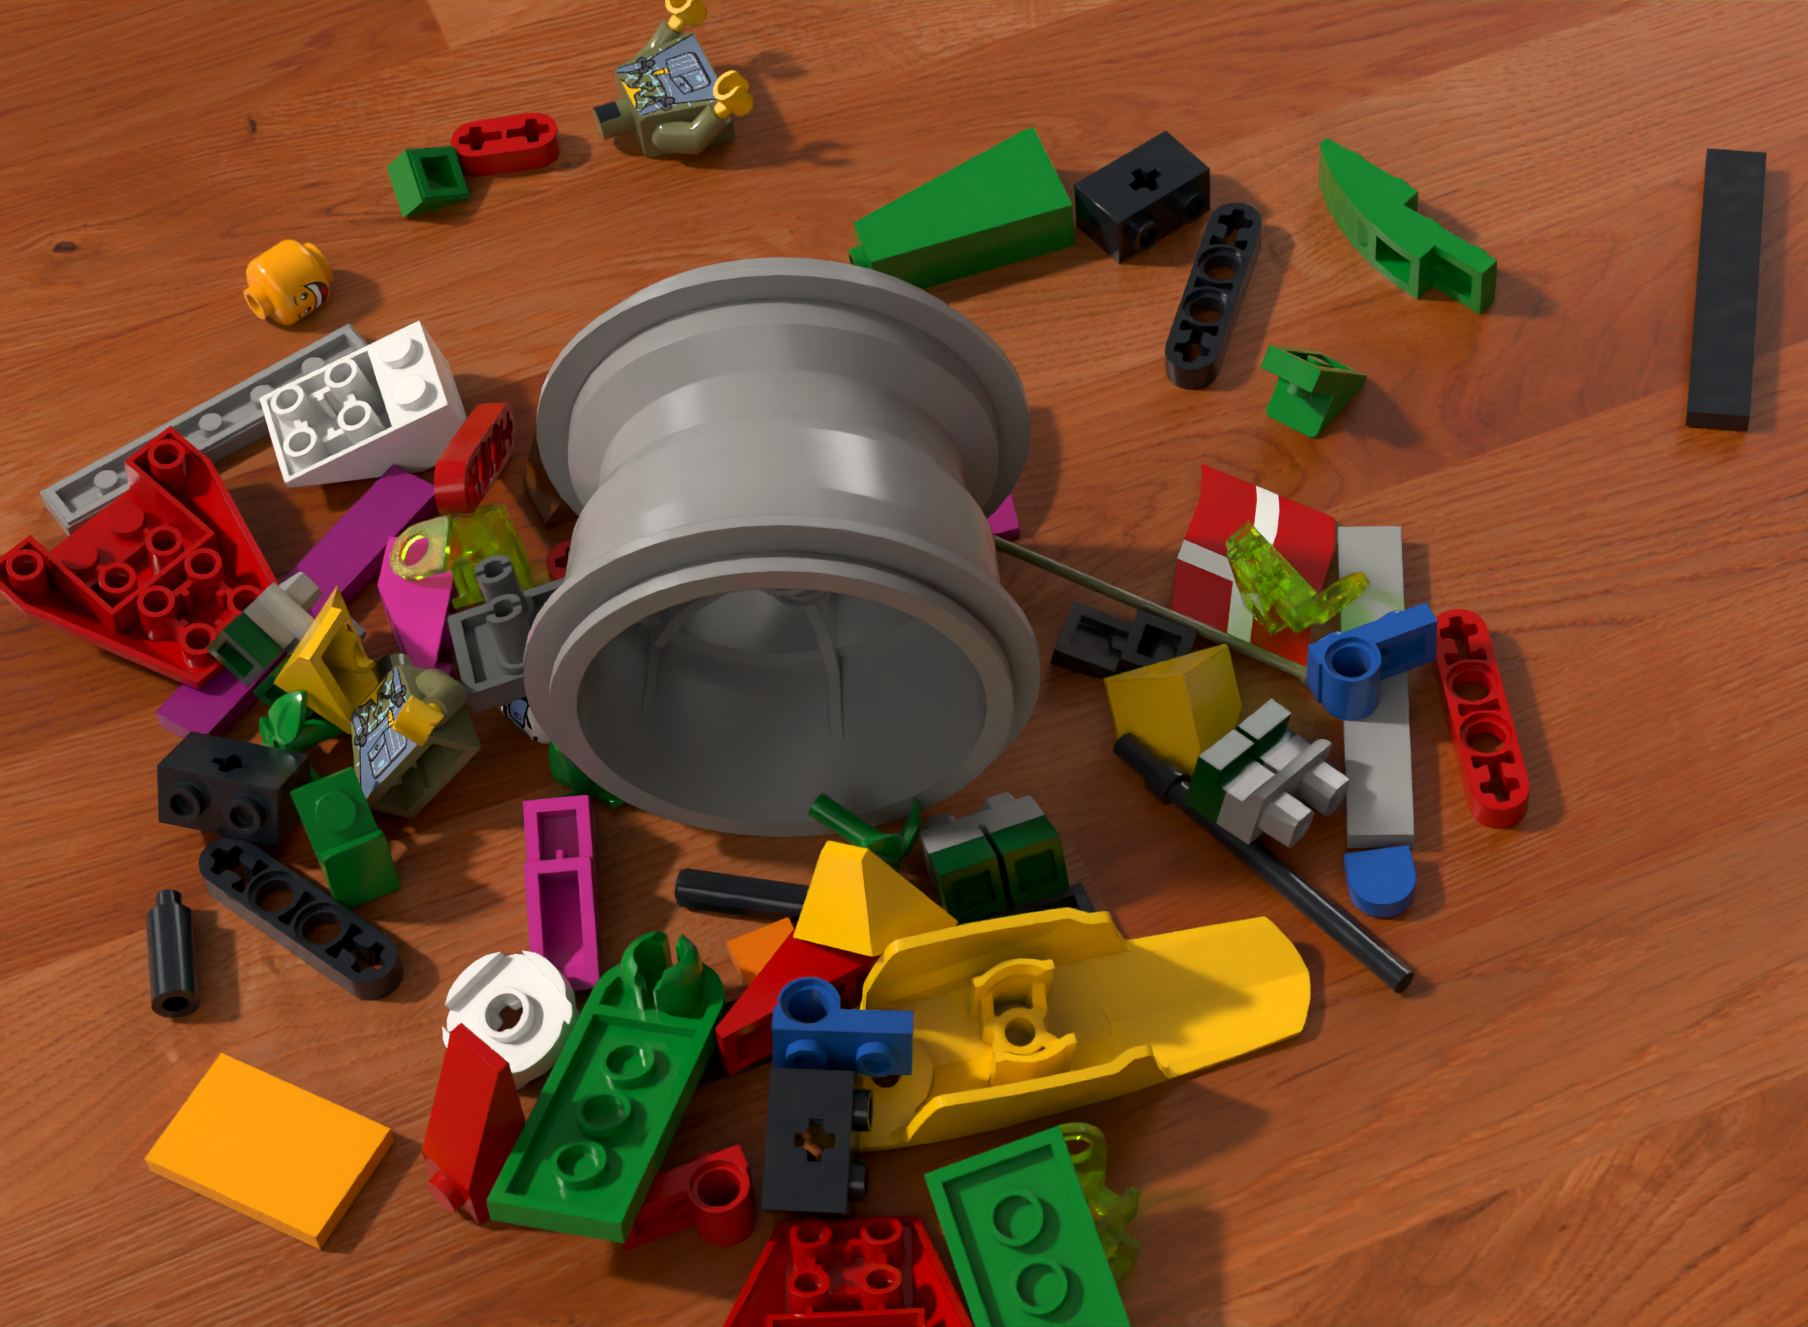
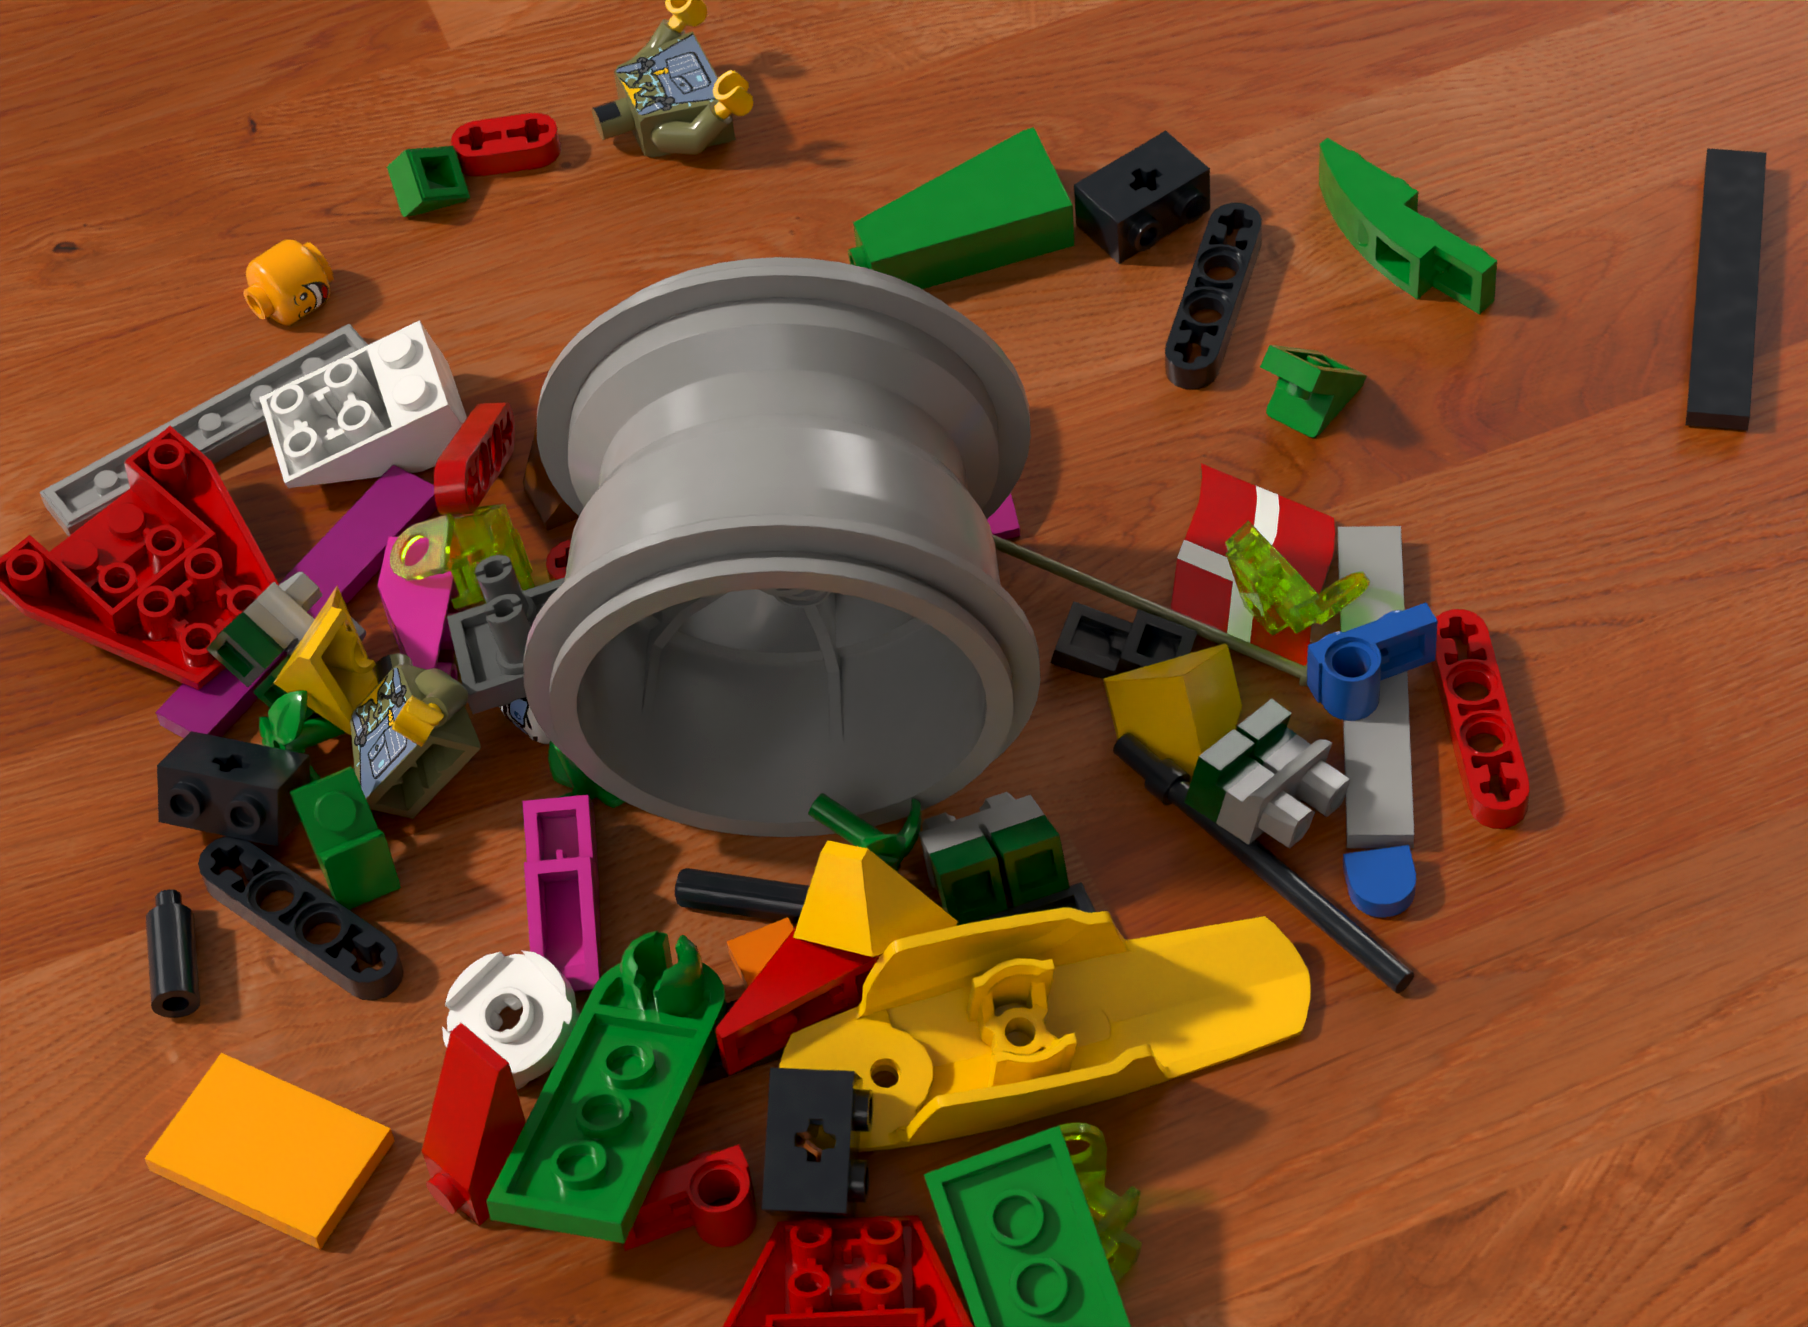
(818, 1035): blue plate -> none

